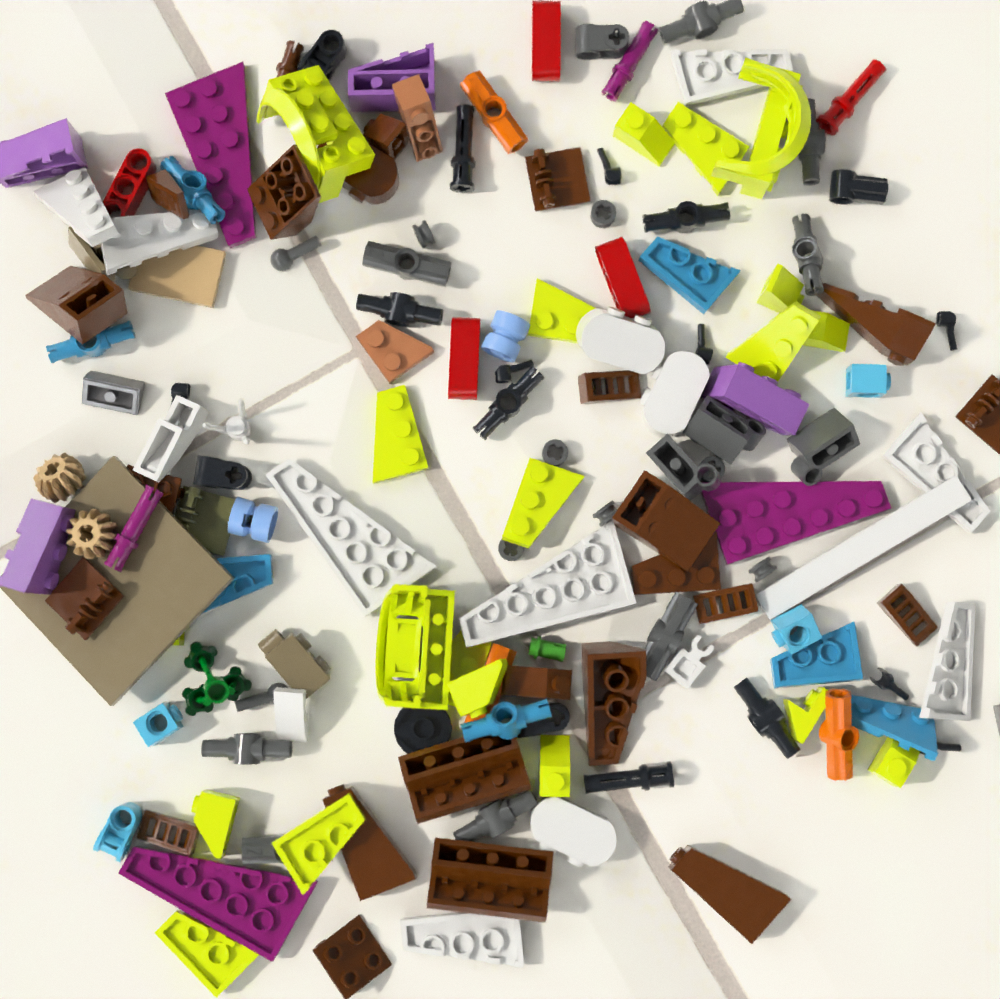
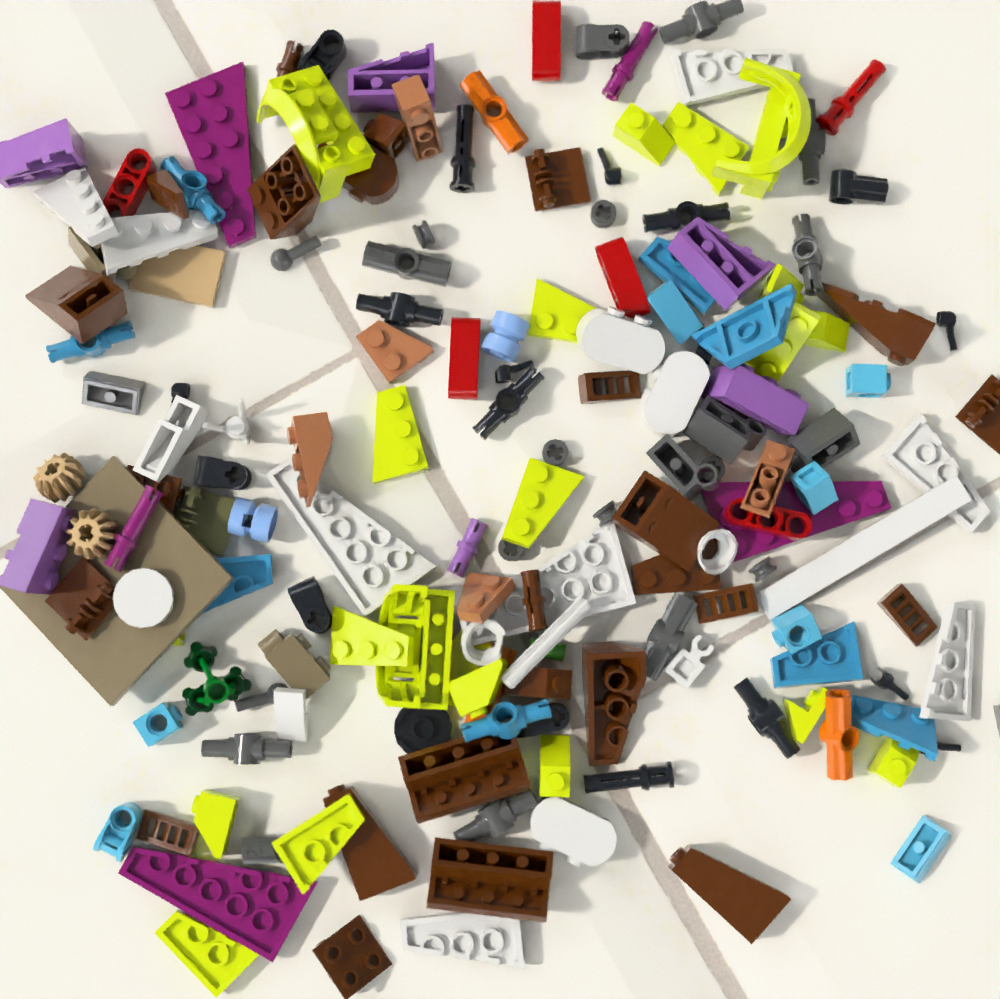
(143, 598): none -> white tile
(308, 601): none -> black piece
(312, 443): none -> nougat slope
(367, 643): none -> neon yellow wing
(467, 547): none -> medium lavender pin
(482, 596): none -> nougat wing
(486, 656): none -> white piece
(534, 600): none -> reddish brown pin
(545, 642): none -> white axle
(674, 311): none -> medium azure slope
(717, 262): none -> medium lavender wedge
(725, 554): none -> white piece
(749, 329): none -> dark azure wing
(768, 478): none -> nougat slope
(781, 524): none -> red beam
(814, 487): none -> medium azure brick
(921, 849): none -> medium azure slope

